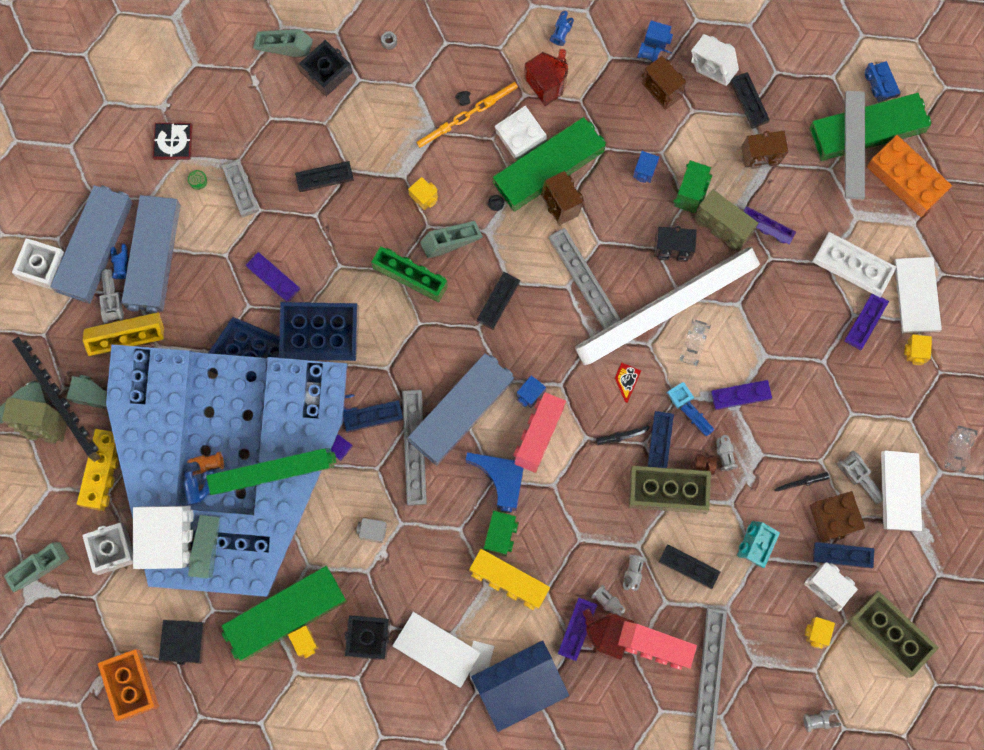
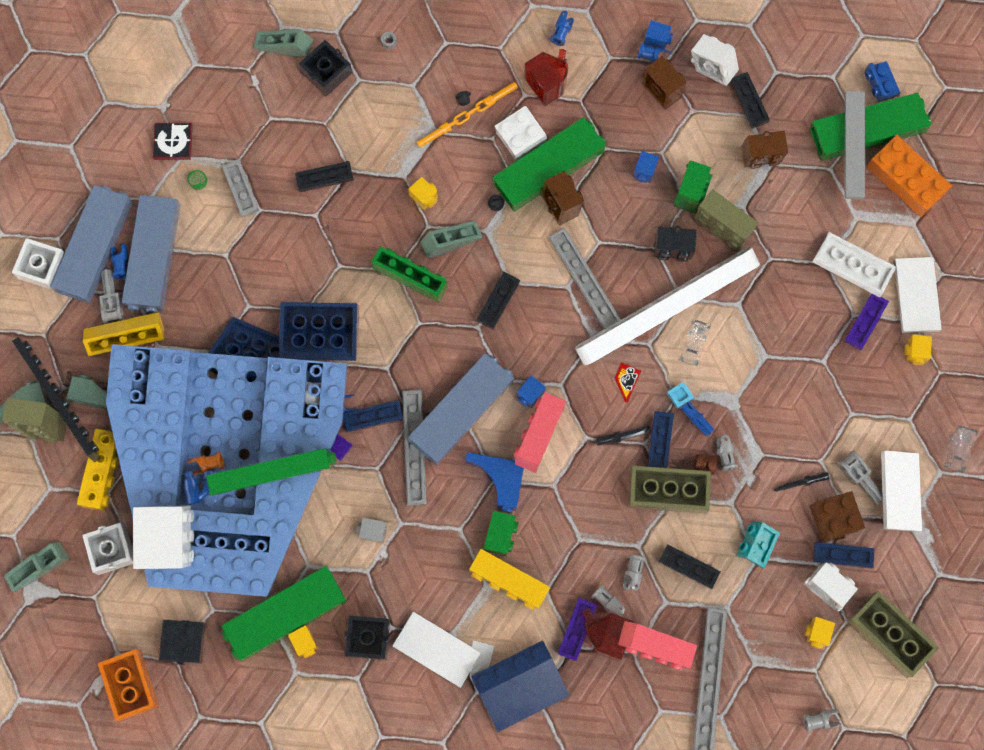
(204, 547): sand green slope -> none
(273, 277): dark purple plate -> none
(741, 395): dark purple plate -> none
(771, 227): dark purple plate -> none

